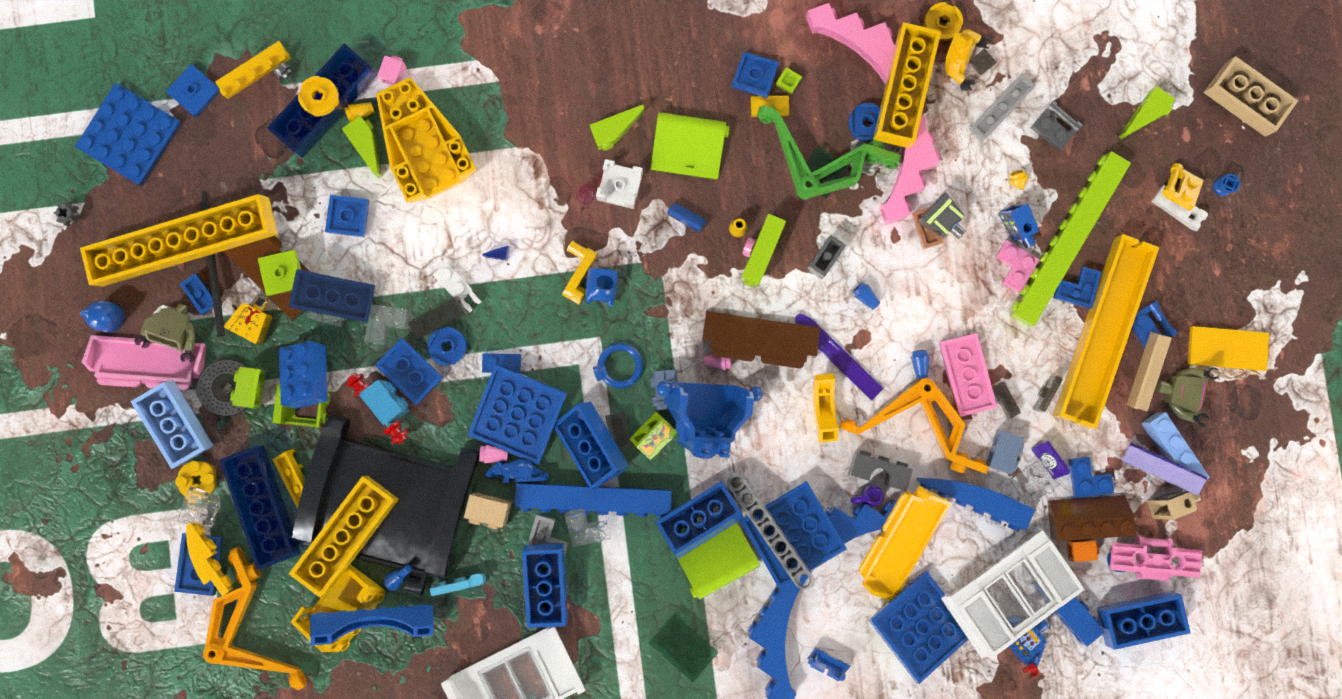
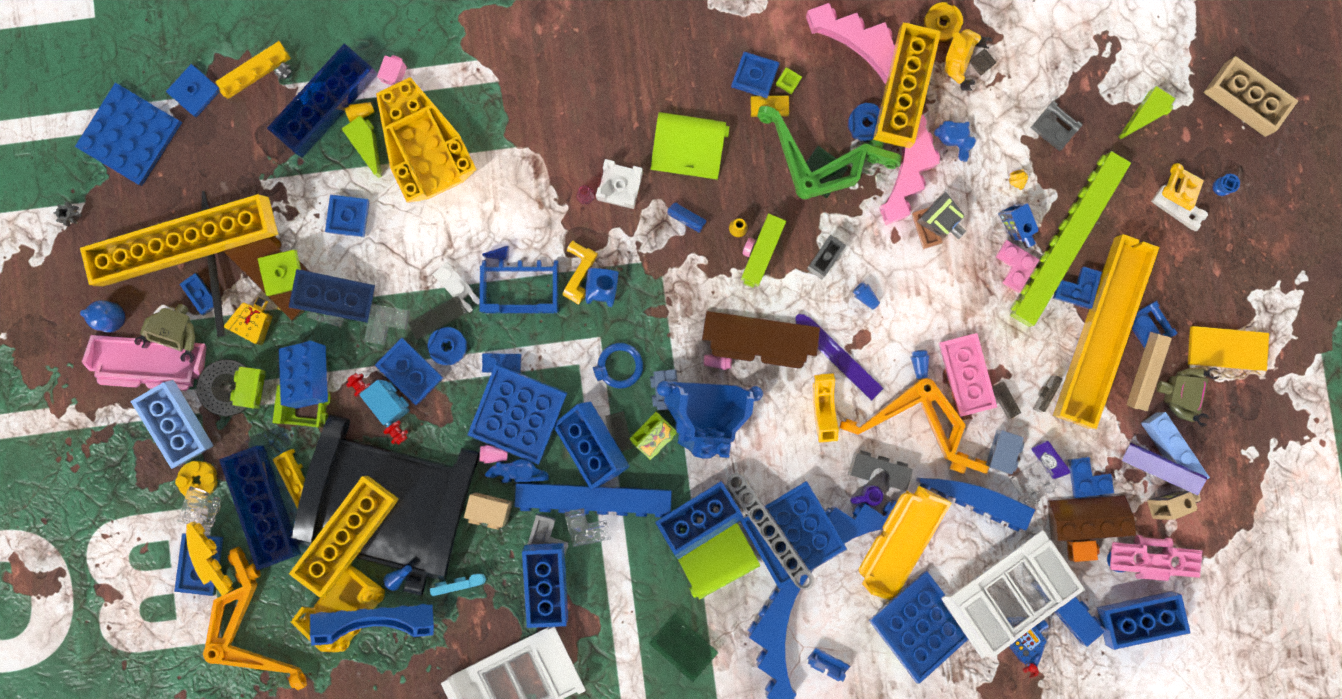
(318, 107): yellow plate -> none
(539, 308): none -> blue hinge
(612, 129): lime slope -> none
(956, 135): none -> blue animal
(1002, 107): light grey plate -> none

